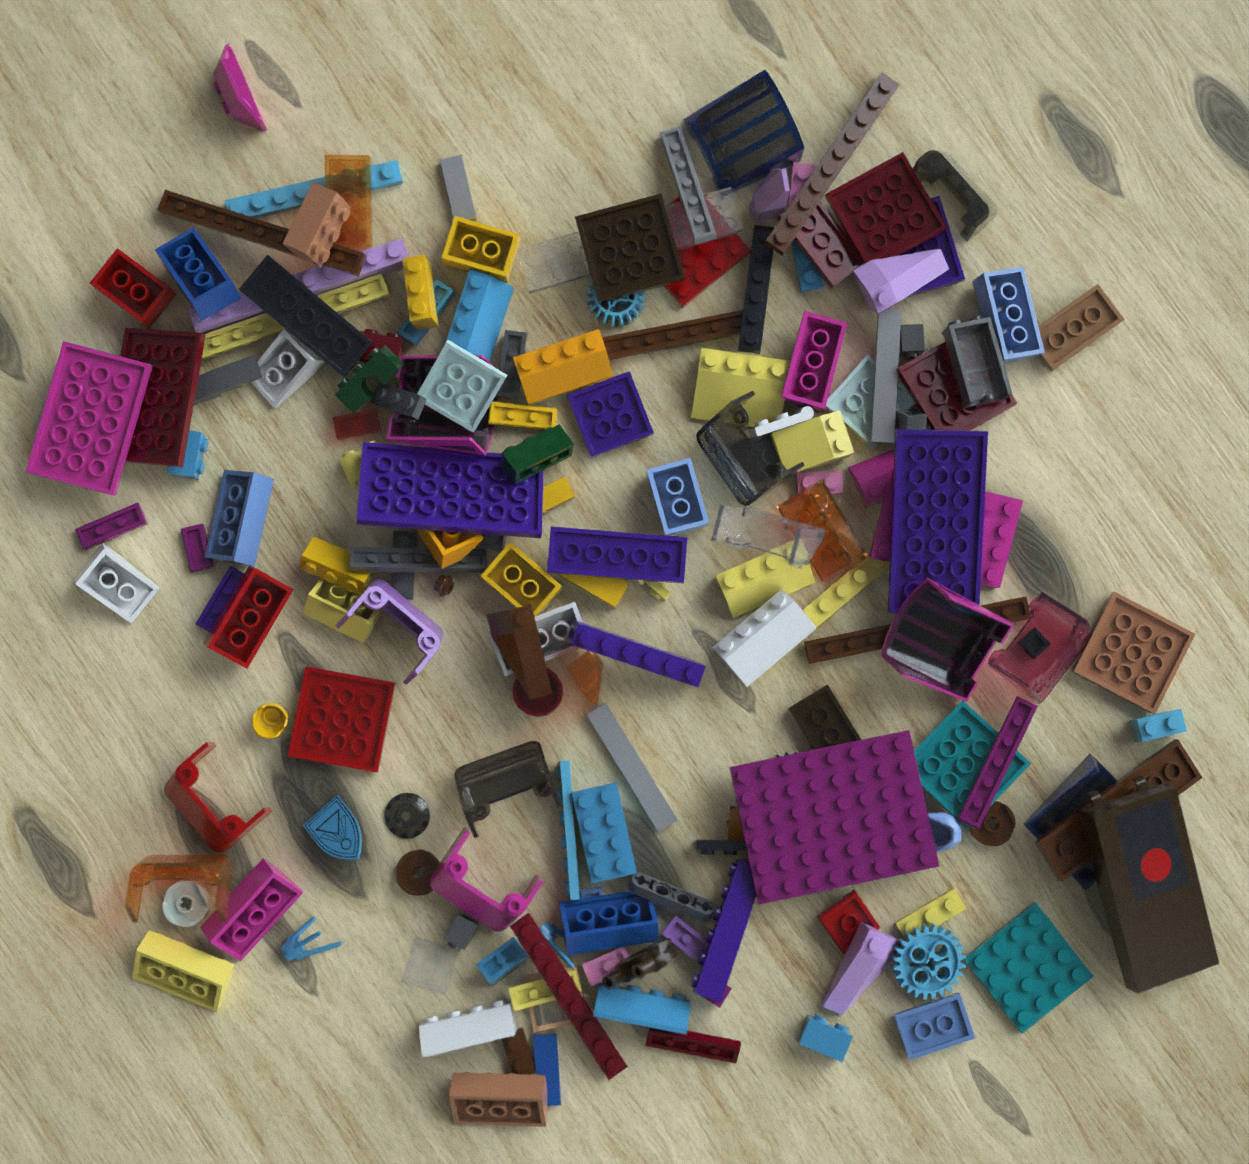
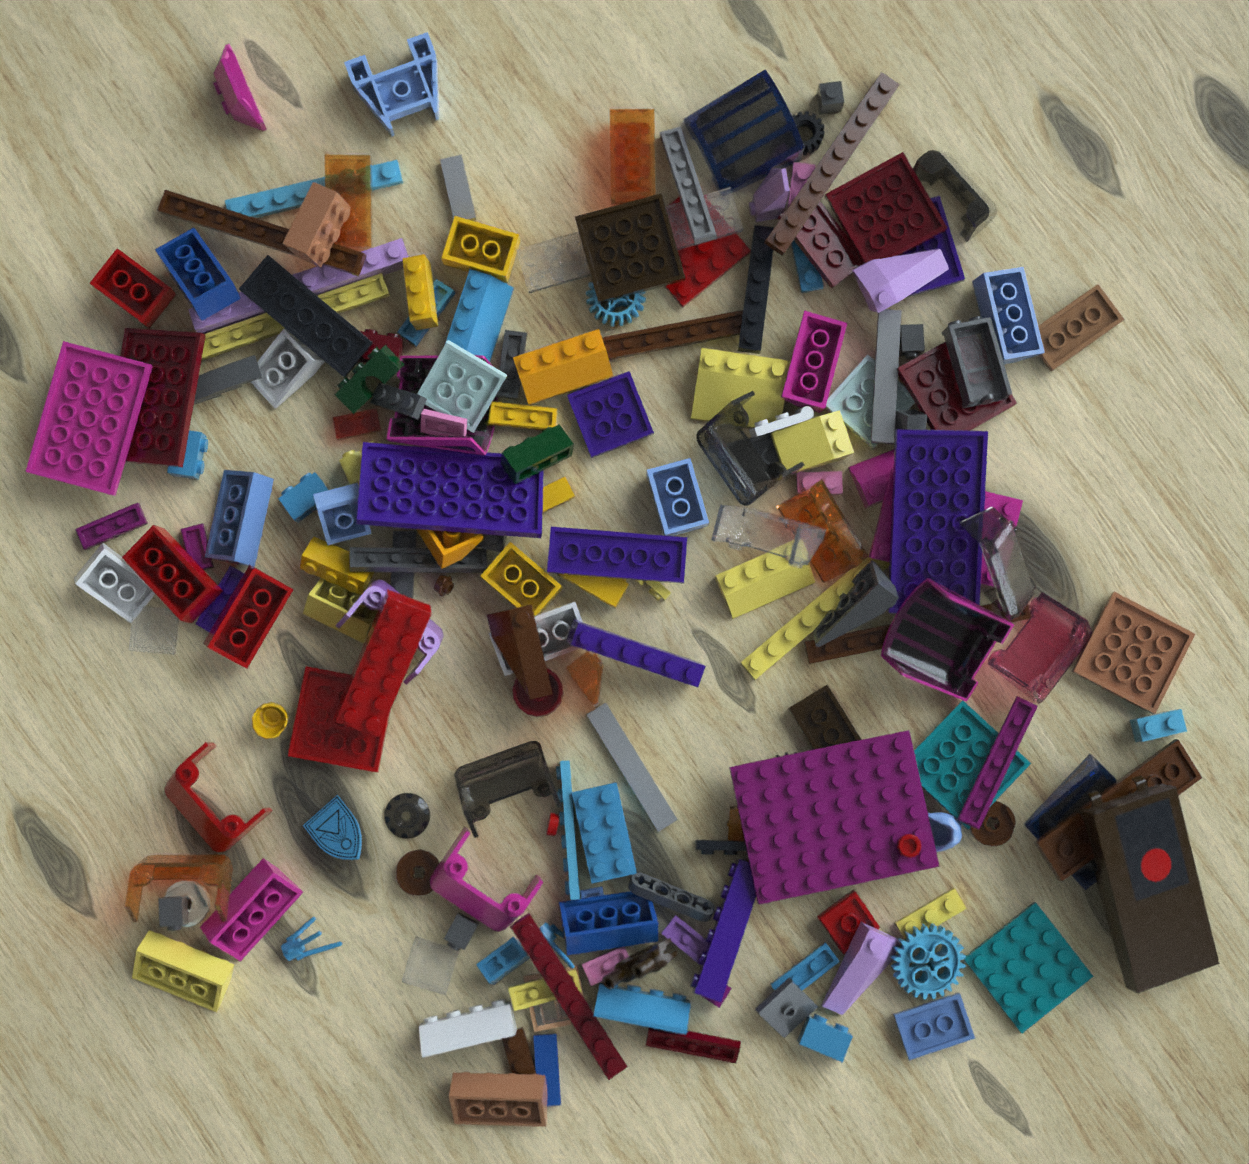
(153, 630): none -> clear tile
(172, 574): none -> red brick
(173, 912): none -> dark grey brick
(300, 499): none -> dark azure brick
(339, 514): none -> light blue brick
(383, 663): none -> red brick
(401, 88): none -> light blue wedge
(442, 424): none -> bright pink plate
(552, 824): none -> red tile
(632, 154): none -> clear orange brick
(764, 638): white slope -> none
(786, 1007): none -> dark grey plate
(809, 968): none -> dark azure plate
(816, 128): none -> black tyre
(830, 97): none -> dark grey brick
(865, 601): none -> dark grey wedge
(909, 845): none -> red tile
(1004, 561): none -> clear smoke windscreen
(1034, 643): black tile -> none

